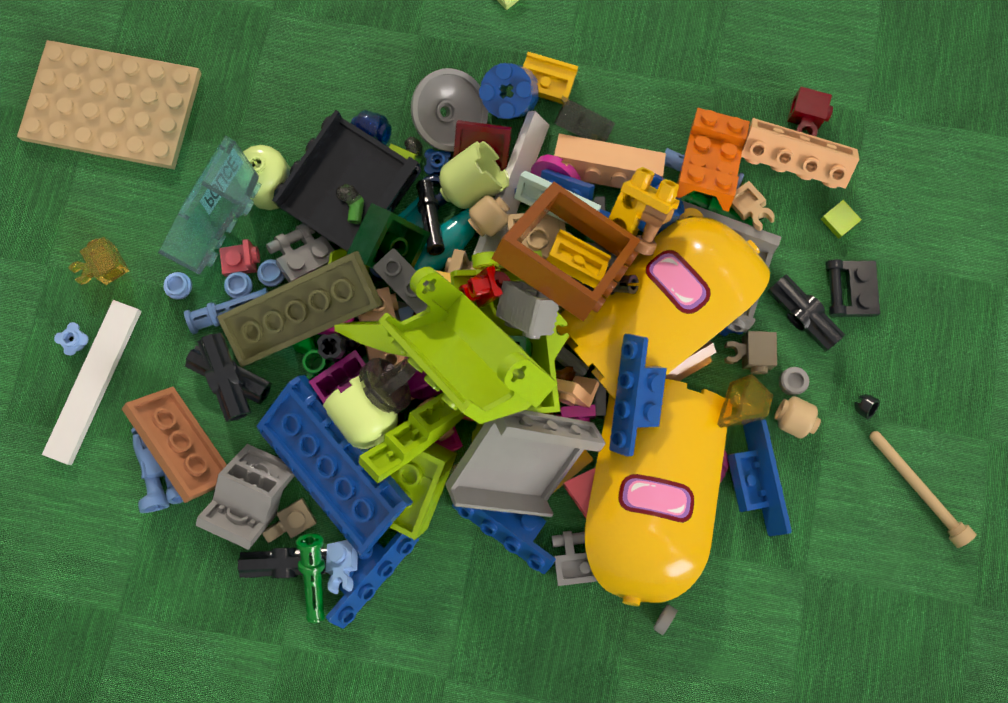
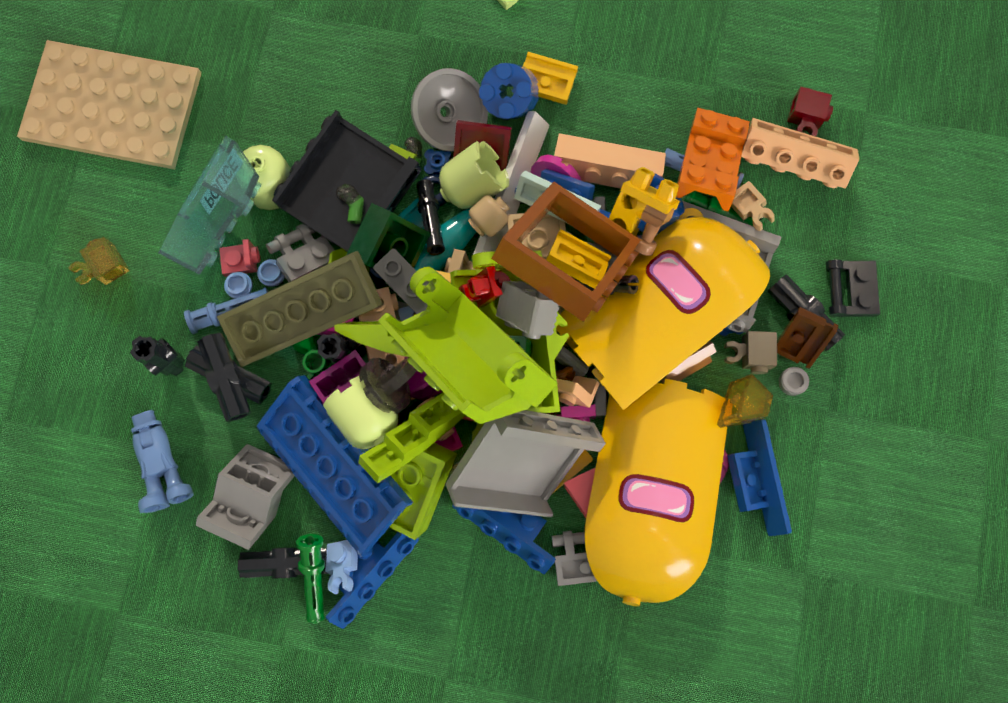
(78, 343): light blue plate -> none
(91, 383): white tile -> none
(157, 356): none -> black piece
(176, 442): nougat plate -> none
(177, 285): light blue plate -> none
(293, 519): dark tan plate -> none
(374, 125): clear blue head -> none
(583, 121): clear smoke panel -> none
(637, 395): blue bracket -> none
(665, 619): light grey tile -> none
(797, 417): tan head -> none
(805, 337): none -> reddish brown plate
(841, 219): lime tile -> none
(867, 406): black hinge -> none
(959, 533): tan piece -> none

